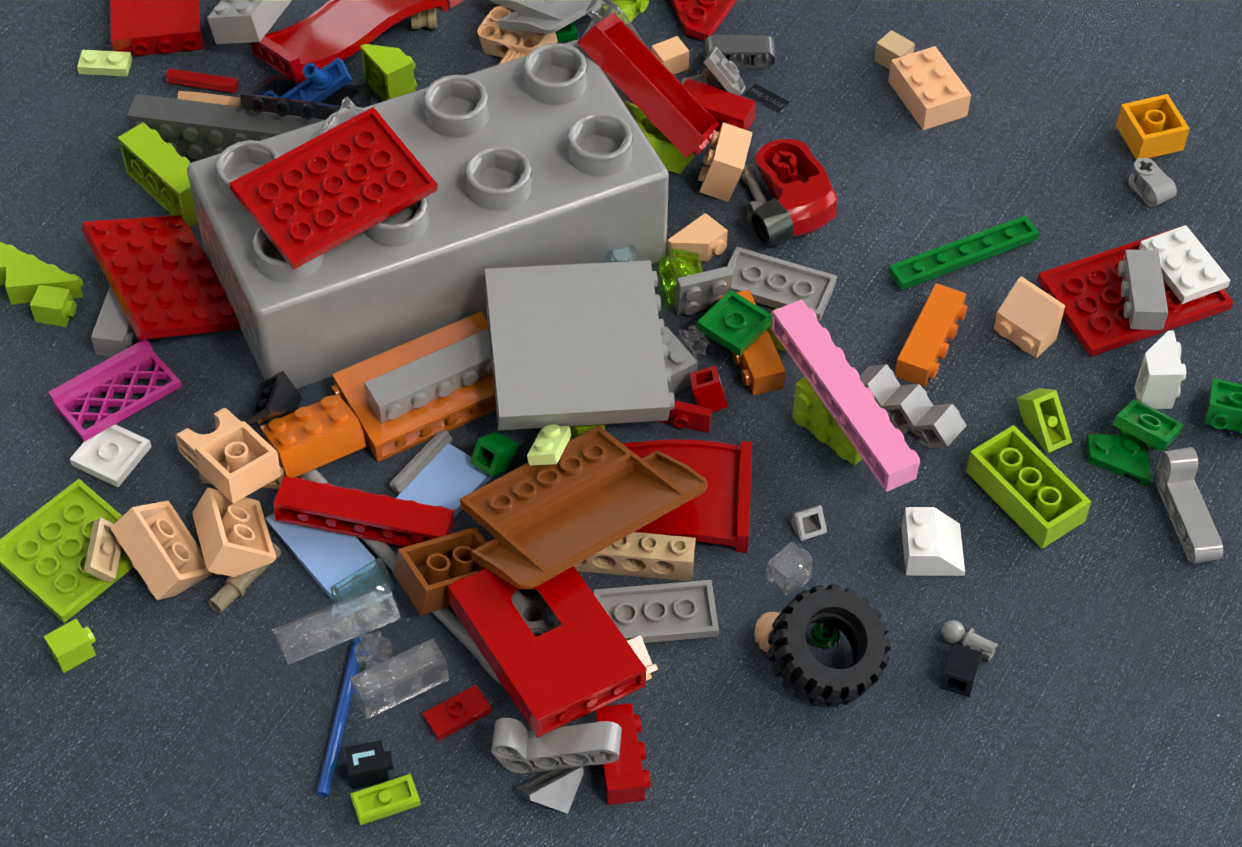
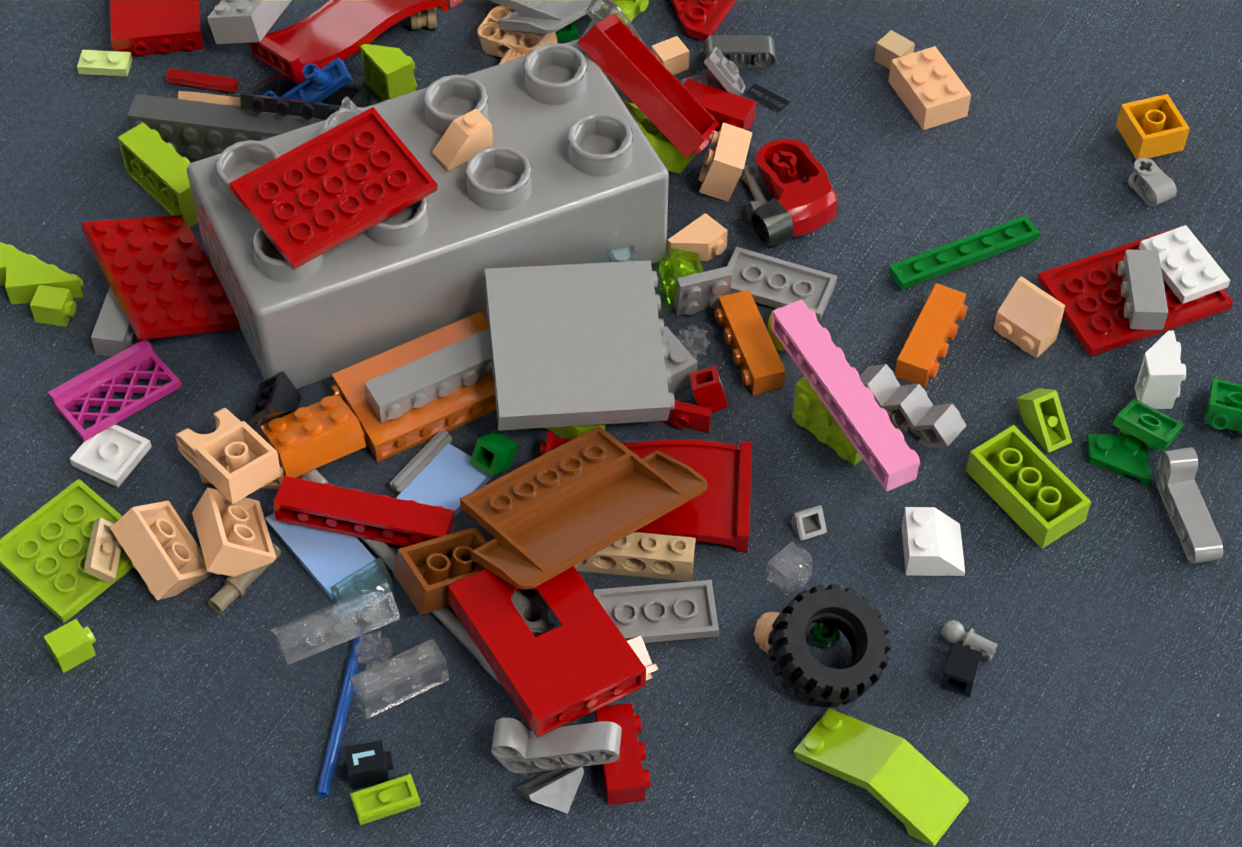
(457, 712): red plate -> none
(463, 139): none -> light nougat slope
(549, 445): yellowish green plate -> none
(735, 322): green plate -> none
(888, 770): none -> lime windscreen

